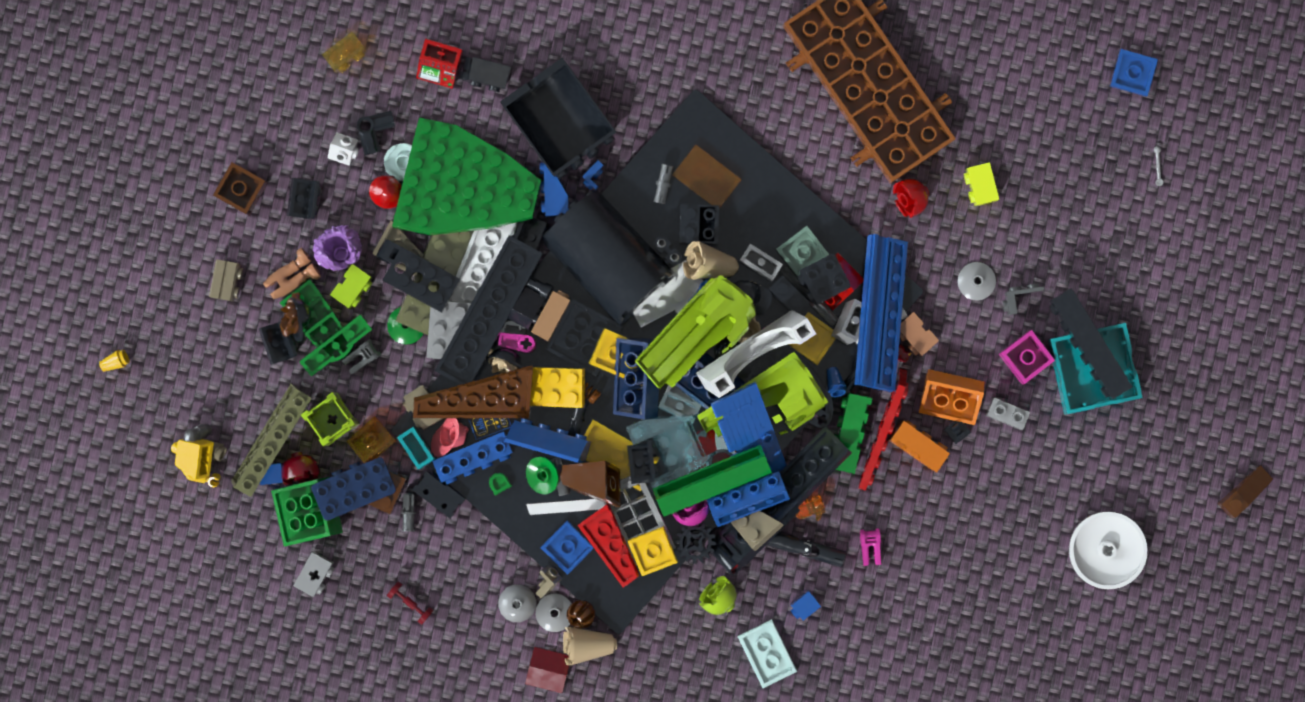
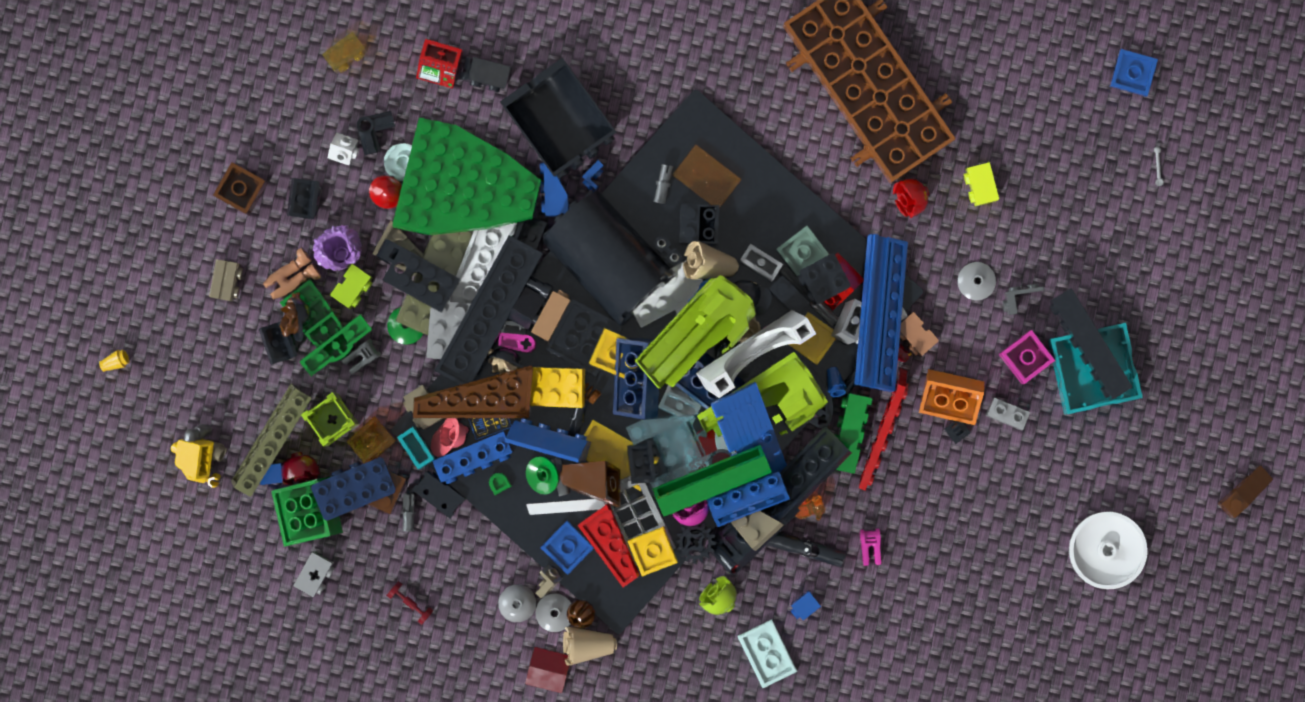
(919, 445): orange wedge -> none

